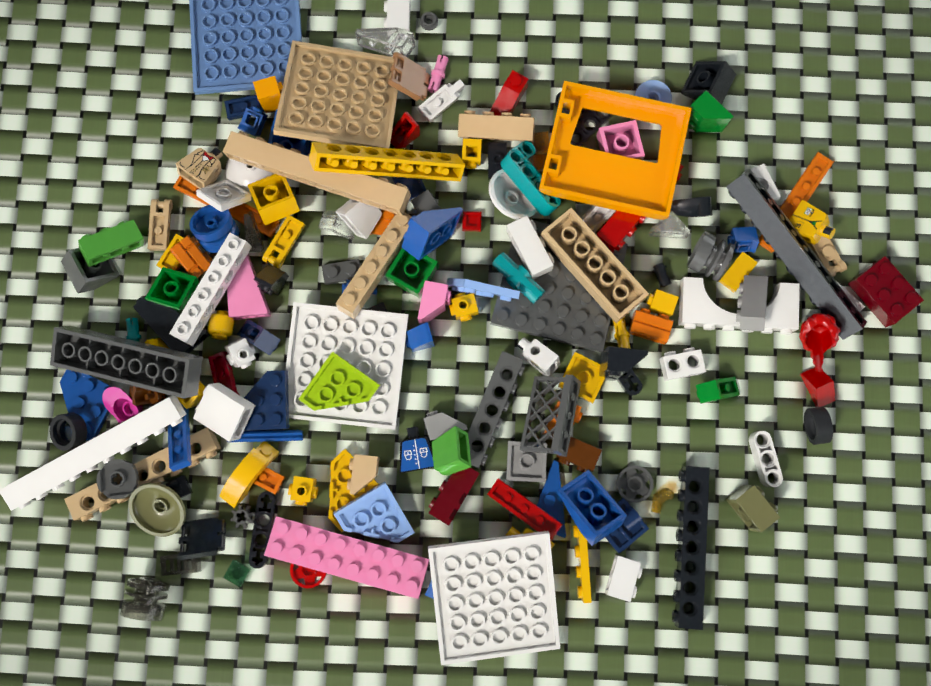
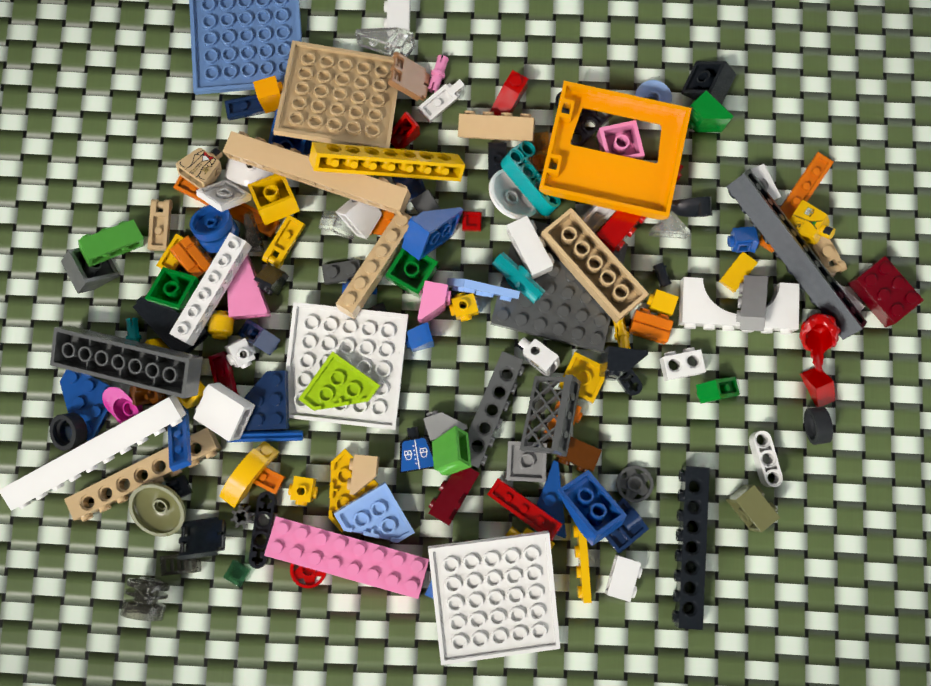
(129, 481): dark grey plate -> none
(259, 122): blue window -> none
(426, 17): dark grey plate -> none
(471, 146): yellow brick -> none
(660, 497): clear yellow arm -> none
(711, 256): dark grey wheel -> none

